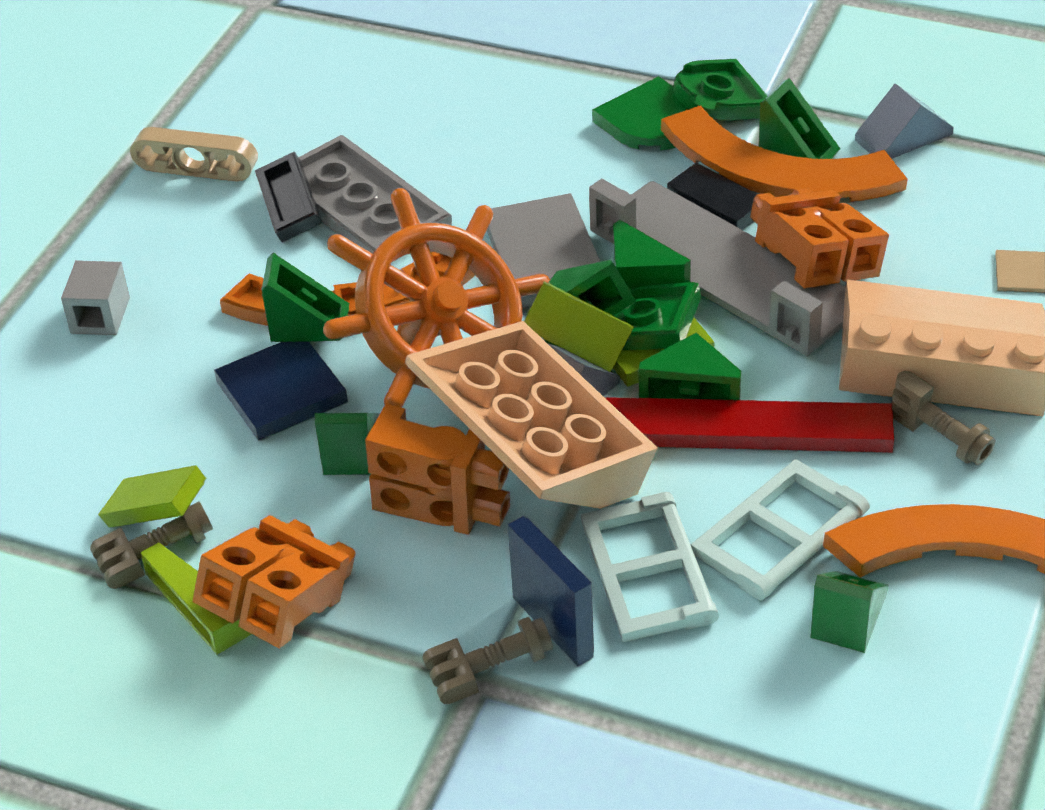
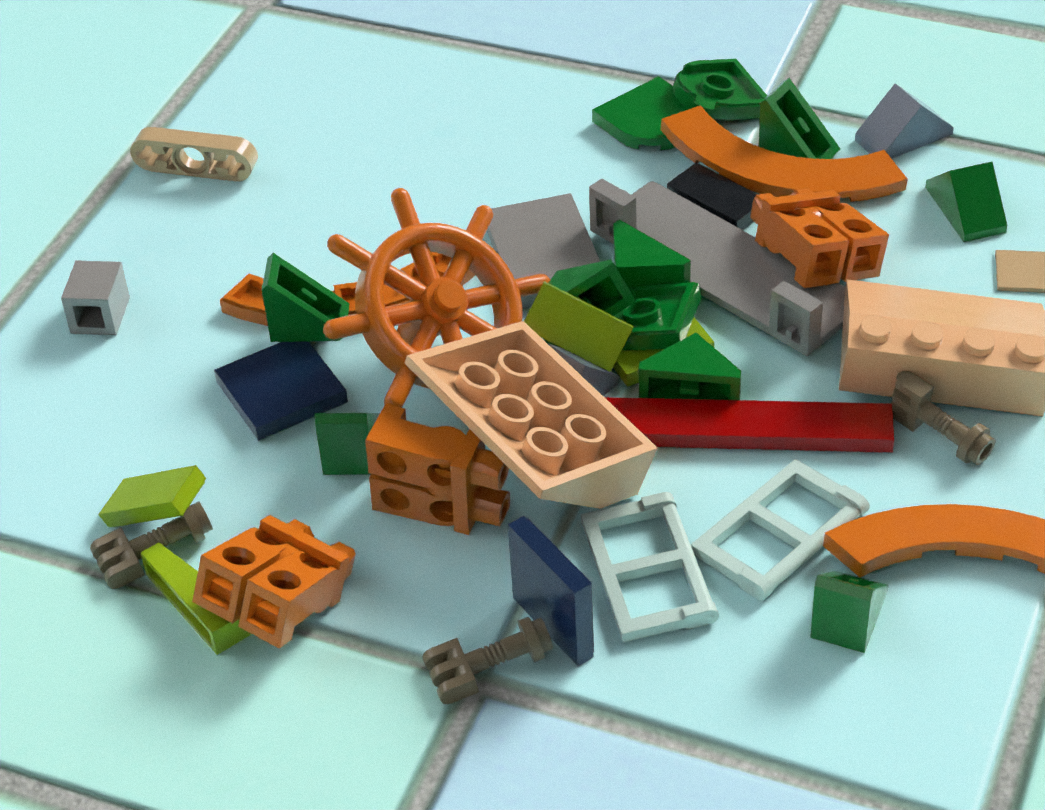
(288, 197): tile -> none
(356, 193): light grey tile -> none
(970, 201): none -> green slope

